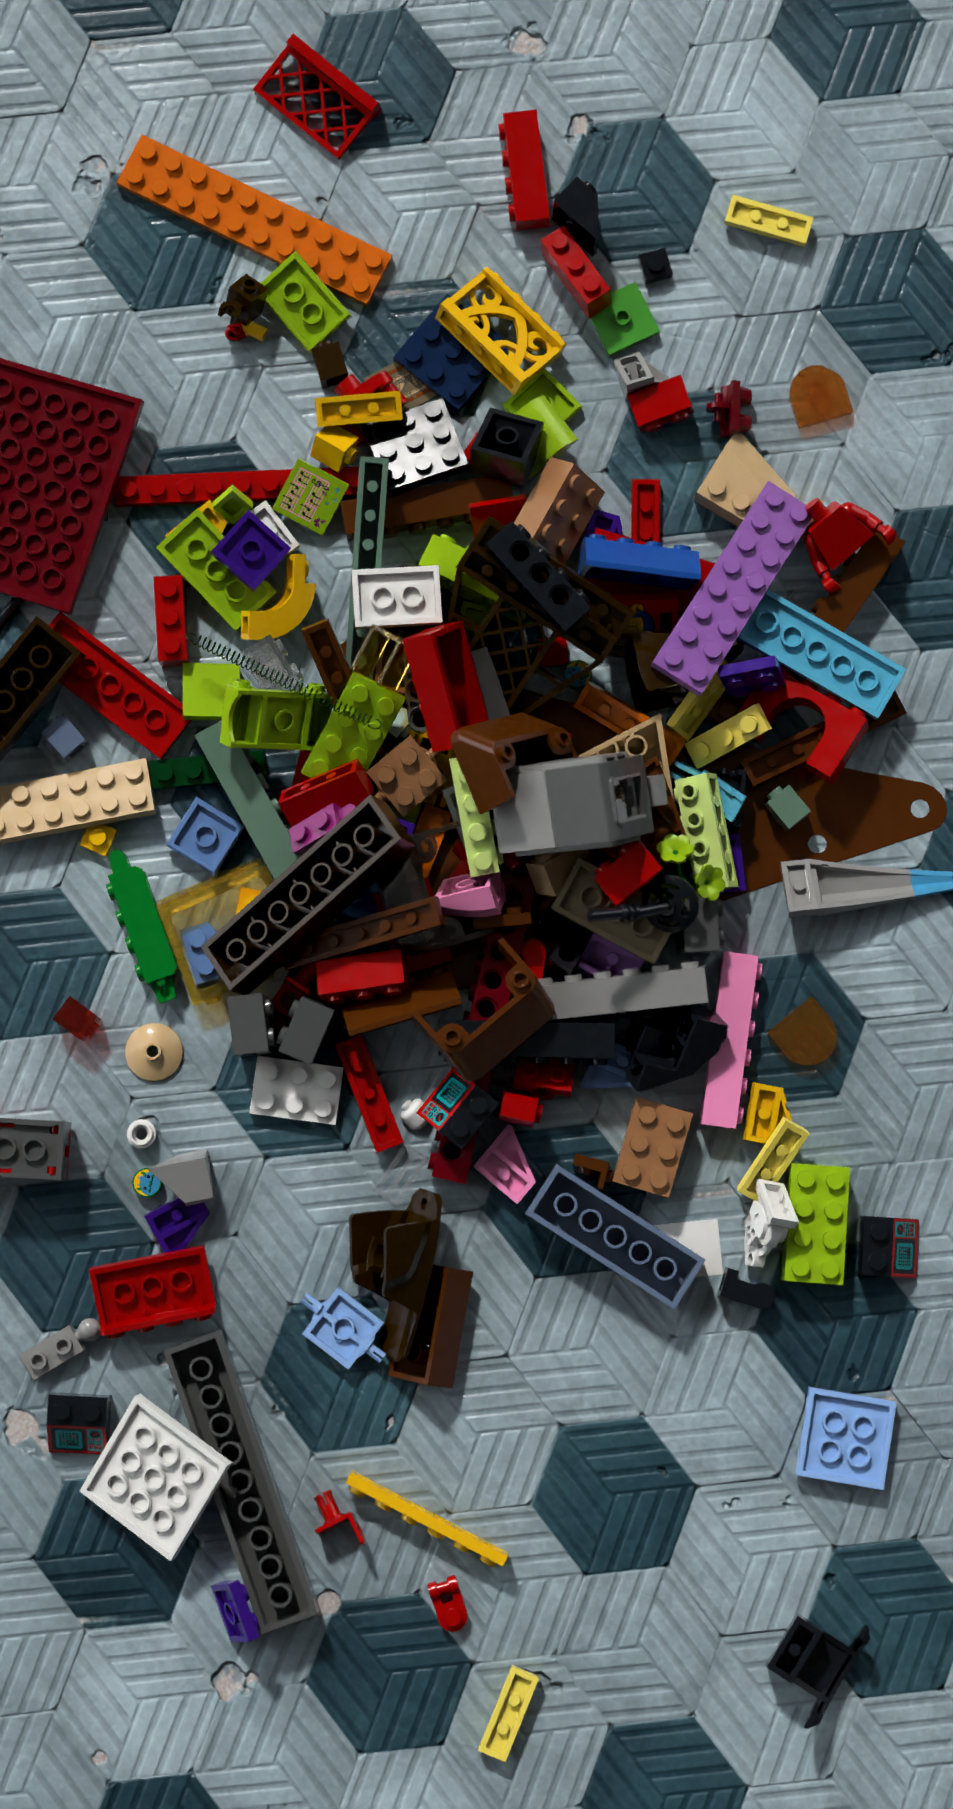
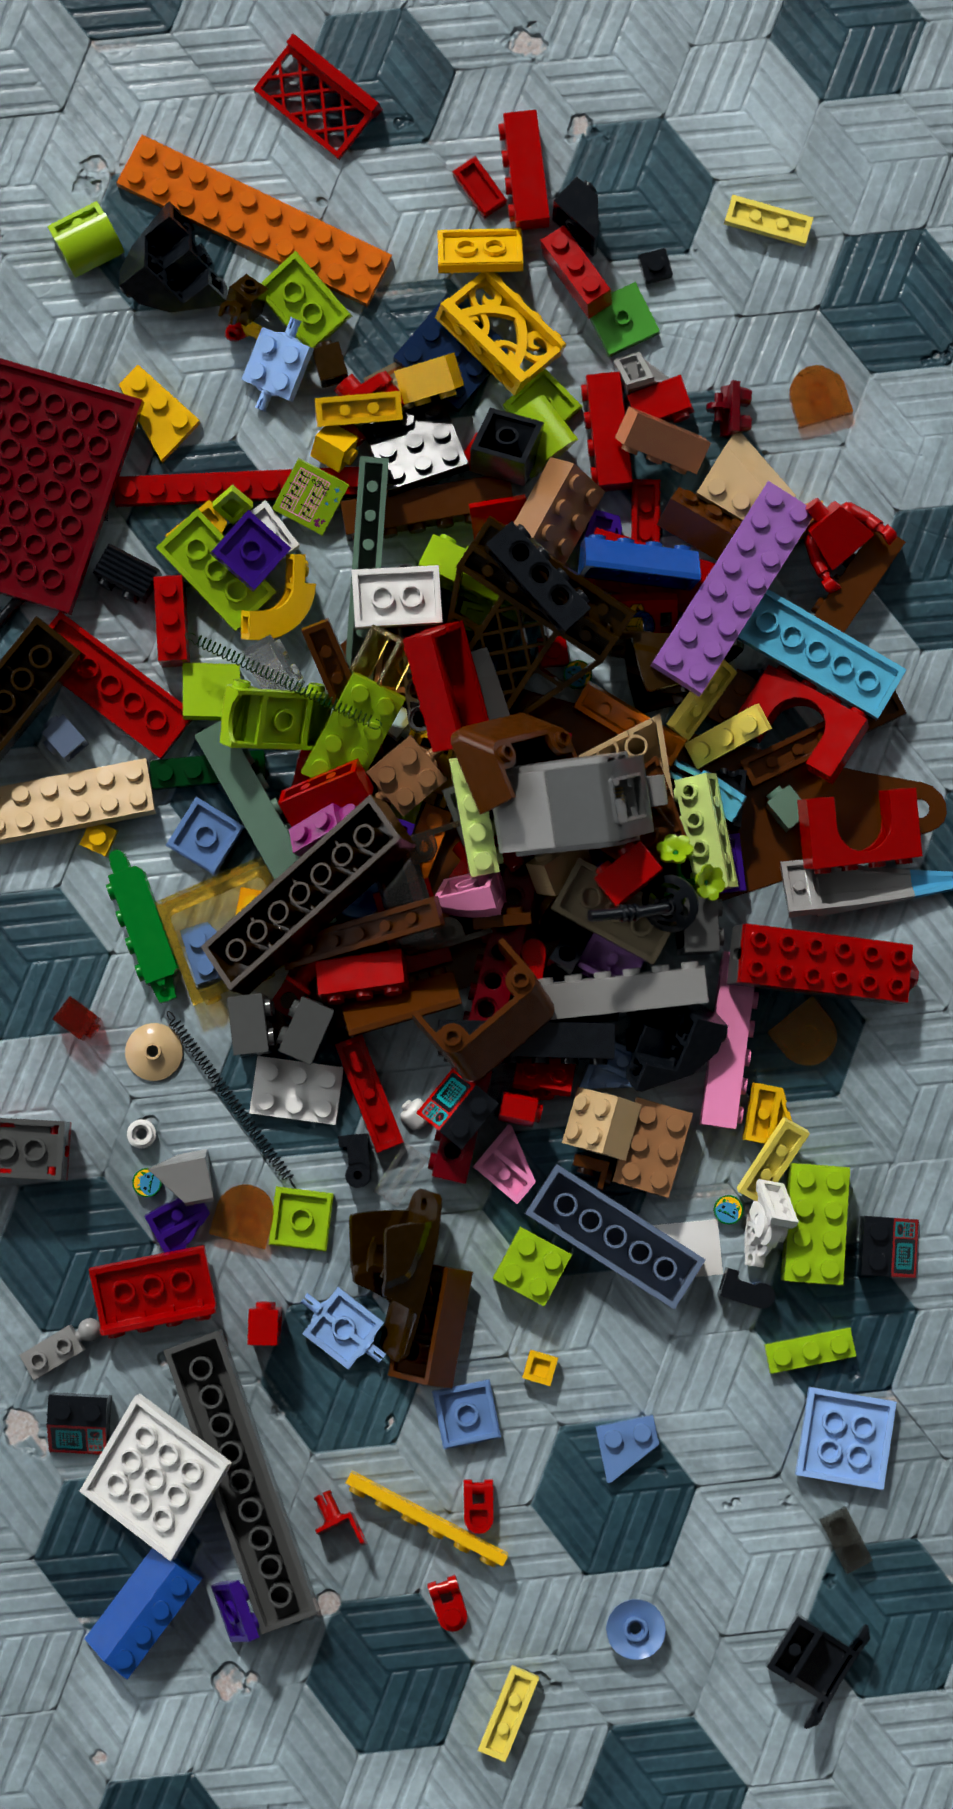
(86, 239): none -> lime brick
(126, 574): none -> black brick
(142, 1611): none -> blue slope
(162, 416): none -> yellow wing
(169, 268): none -> black brick
(237, 1107): none -> black piece
(244, 1216): none -> clear orange tile
(264, 1324): none -> red brick
(277, 364): none -> light blue plate
(301, 1219): none -> lime tile
(359, 1169): none -> black leg
(428, 379): none -> yellow brick
(466, 1414): none -> medium blue plate
(478, 1516): none -> red plate
(479, 187): none -> red tile
(480, 250): none -> yellow tile
(532, 1266): none -> lime brick
(540, 1367): none -> yellow plate
(601, 1123): none -> tan brick
(603, 419): none -> red brick
(625, 1443): none -> medium blue wing
(639, 1644): none -> medium blue dish
(662, 441): none -> nougat brick
(698, 523): none -> reddish brown brick
(728, 1209): none -> tile
(752, 676): dark purple plate -> none
(810, 1350): none -> lime plate
(821, 964): none -> red piece
(845, 1540): none -> clear smoke plate
(897, 839): none -> red arch

